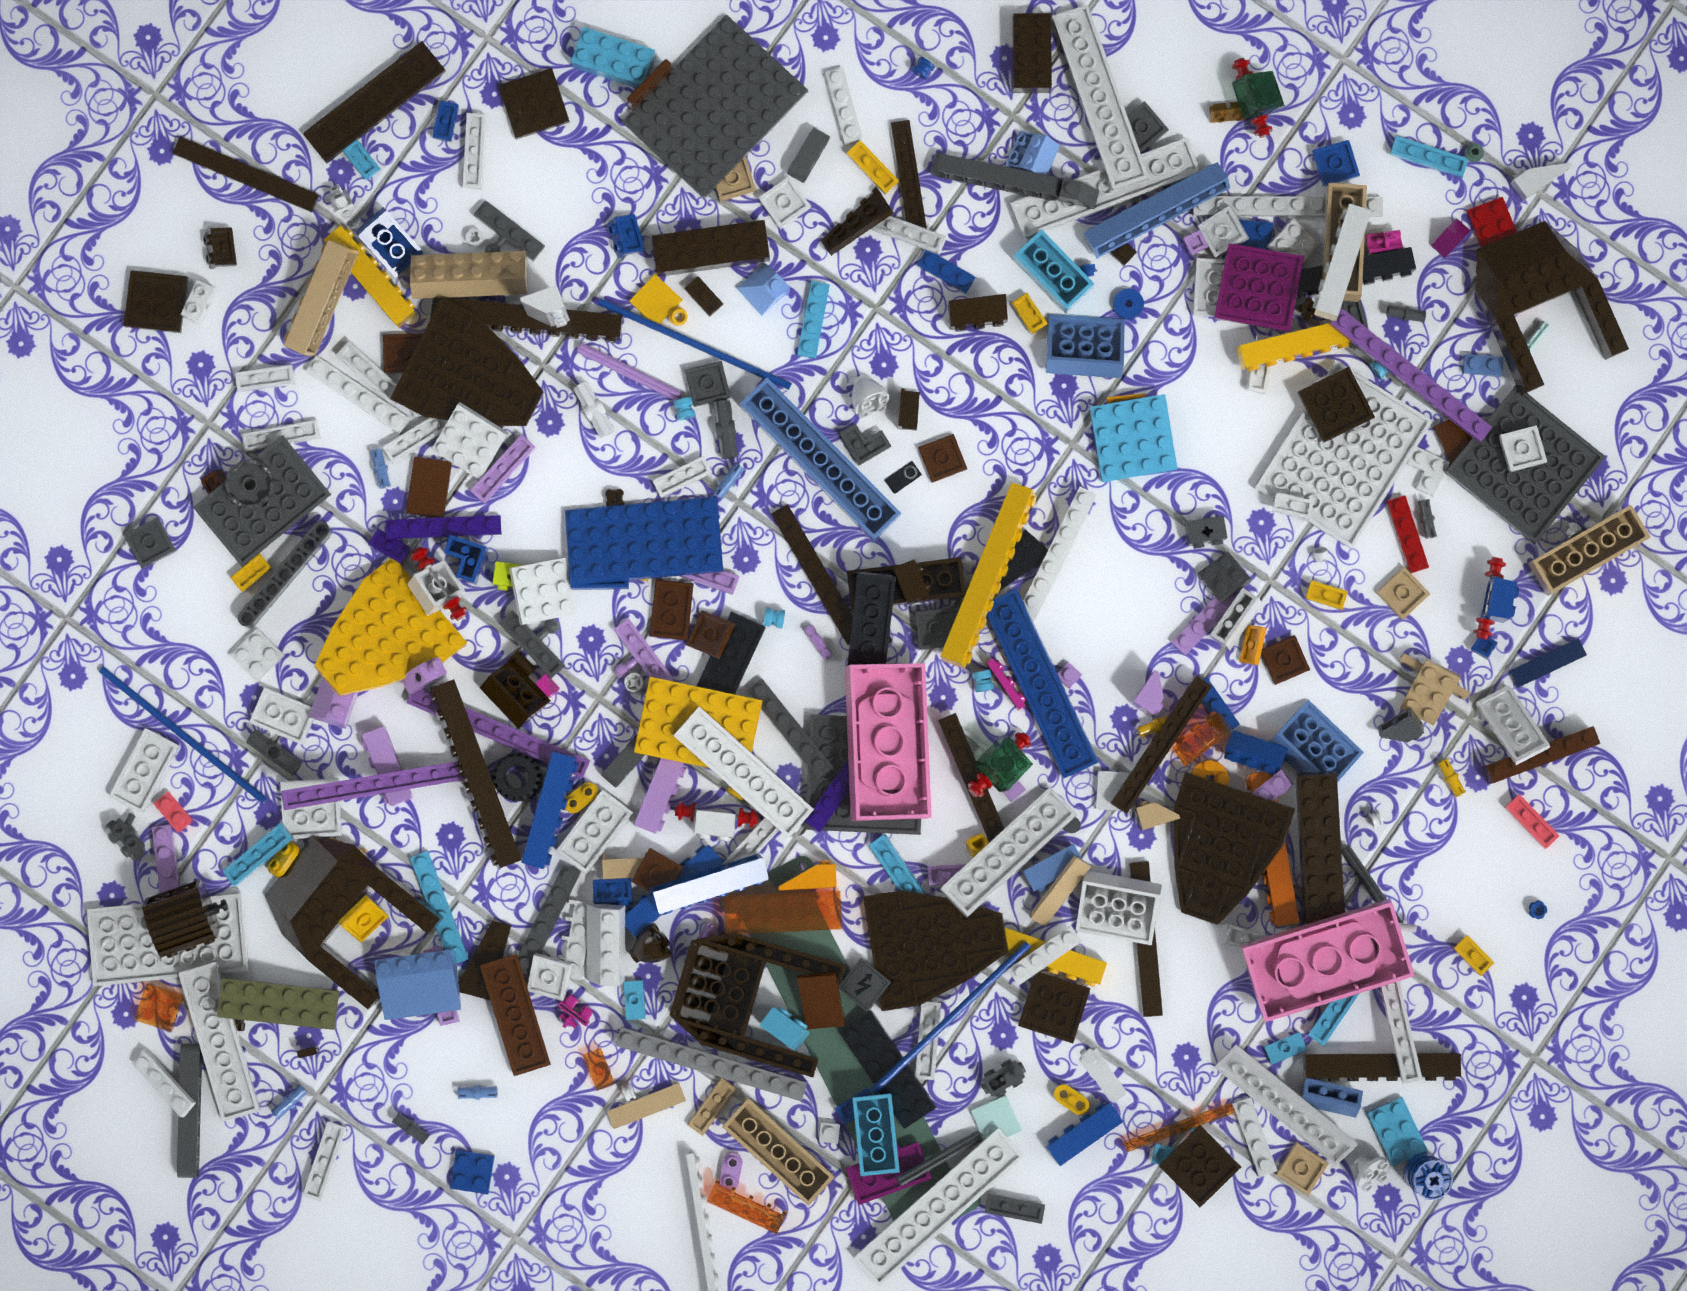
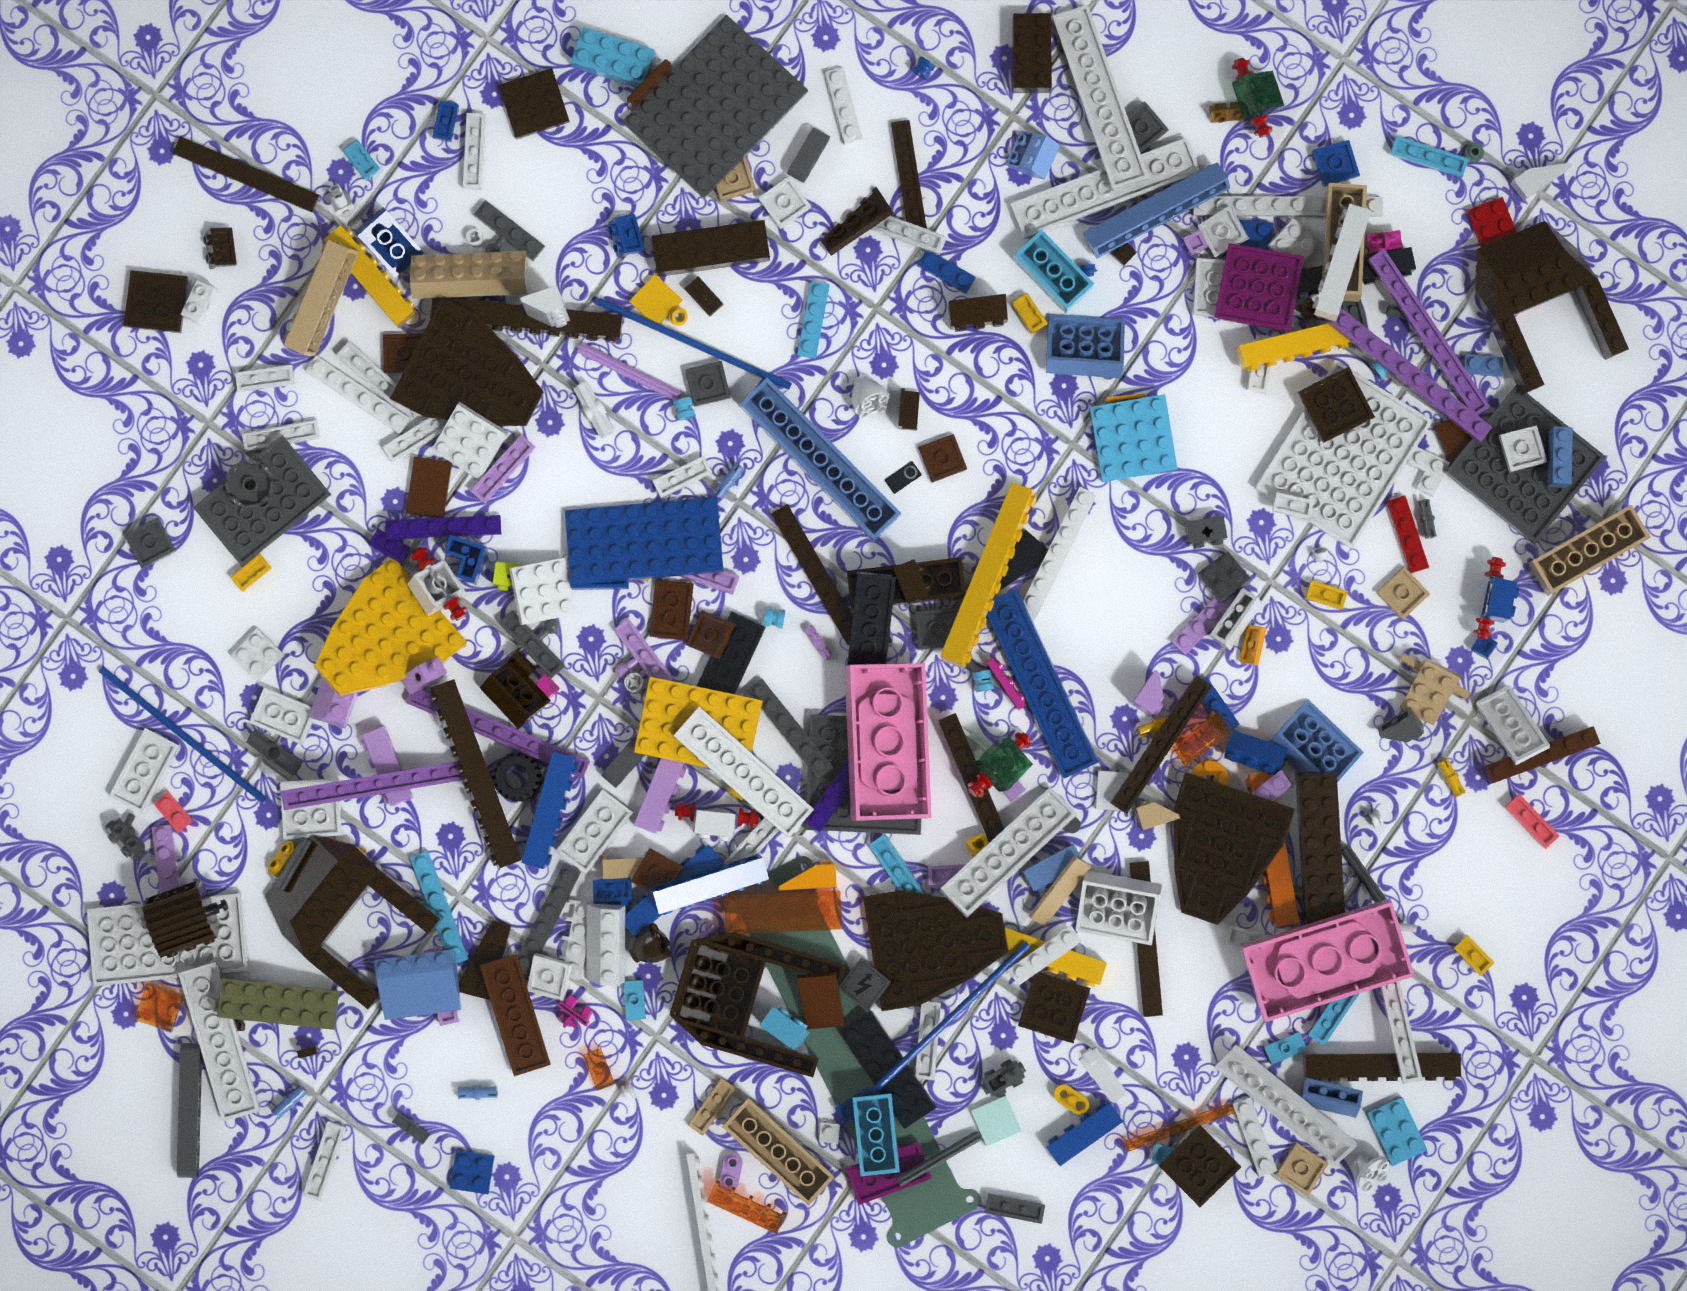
(163, 1083): white plate -> none
(213, 480): reddish brown slope -> none
(258, 854): medium azure plate -> none
(275, 578): dark grey beam -> none
(292, 863): none -> dark grey axle
(363, 919): yellow tile -> none
(374, 102): dark brown plate -> none
(380, 468): medium blue pin -> none
(581, 798): yellow plate -> none
(614, 493): dark brown plate -> none
(646, 1106): tan tile -> none
(711, 1063): light grey brick -> none
(725, 429): dark grey piece -> none
(763, 289): light blue slope -> none
(862, 448): dark grey plate -> none
(872, 167): yellow plate -> none
(938, 1207): white plate -> none
(996, 177): dark grey beam -> none
(1069, 675): lavender plate -> none
(1078, 193): dark grey slope -> none
(1134, 297): blue piece -> none
(1284, 660): reddish brown tile -> none
(1418, 1174): blue wheel -> none
(1428, 332): none -> medium lavender plate
(1450, 238): magenta slope -> none
(1537, 334): light aqua axle -> none
(1542, 909): blue plate -> none
(1547, 663): dark blue tile -> none
(1560, 457): none -> medium blue brick
(1573, 530): white hinge -> none

